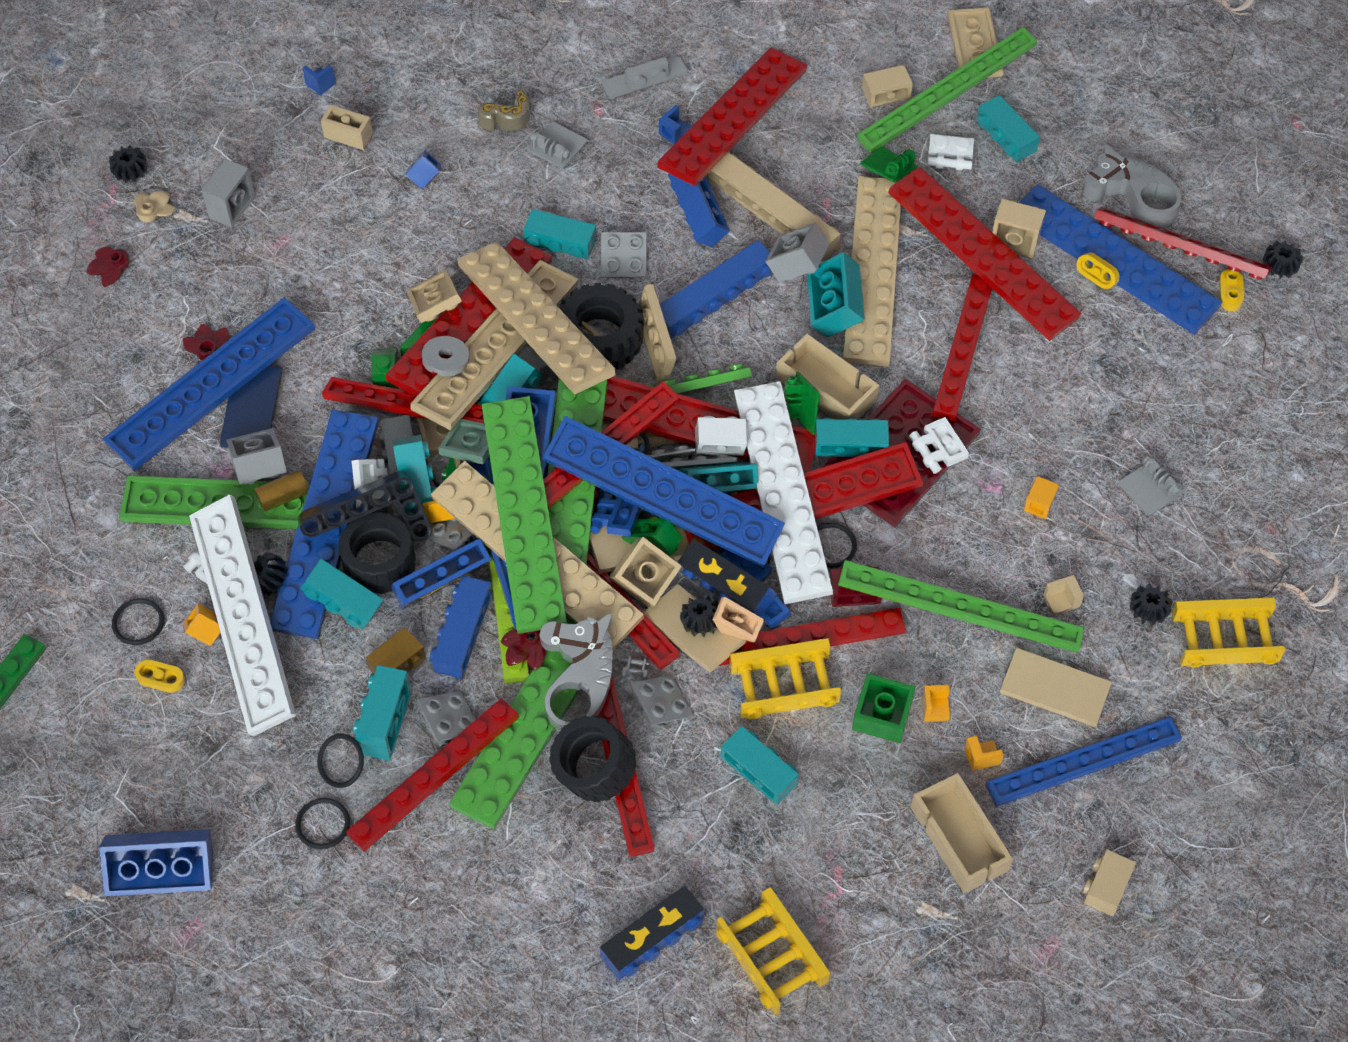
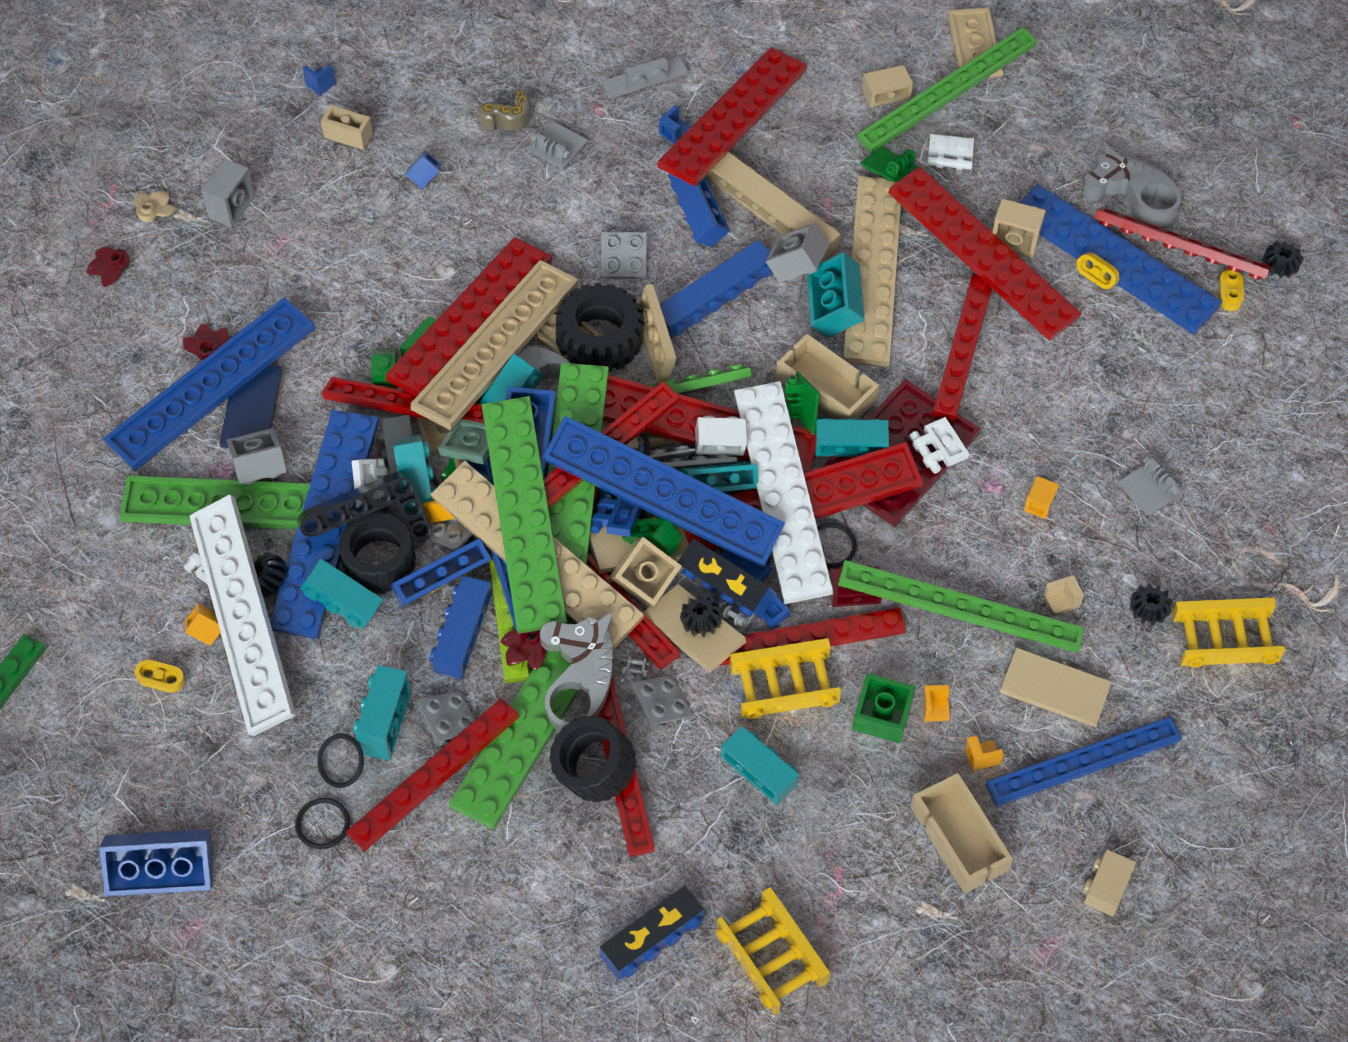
(128, 164): black gear -> none
(145, 640): black tyre -> none
(281, 490): pearl gold brick -> none
(398, 652): pearl gold brick -> none
(434, 296): tan plate -> none
(445, 346): light grey tile -> none
(536, 318): tan plate -> none
(560, 234): teal brick -> none
(737, 621): light nougat slope -> none
(1008, 128): teal brick -> none

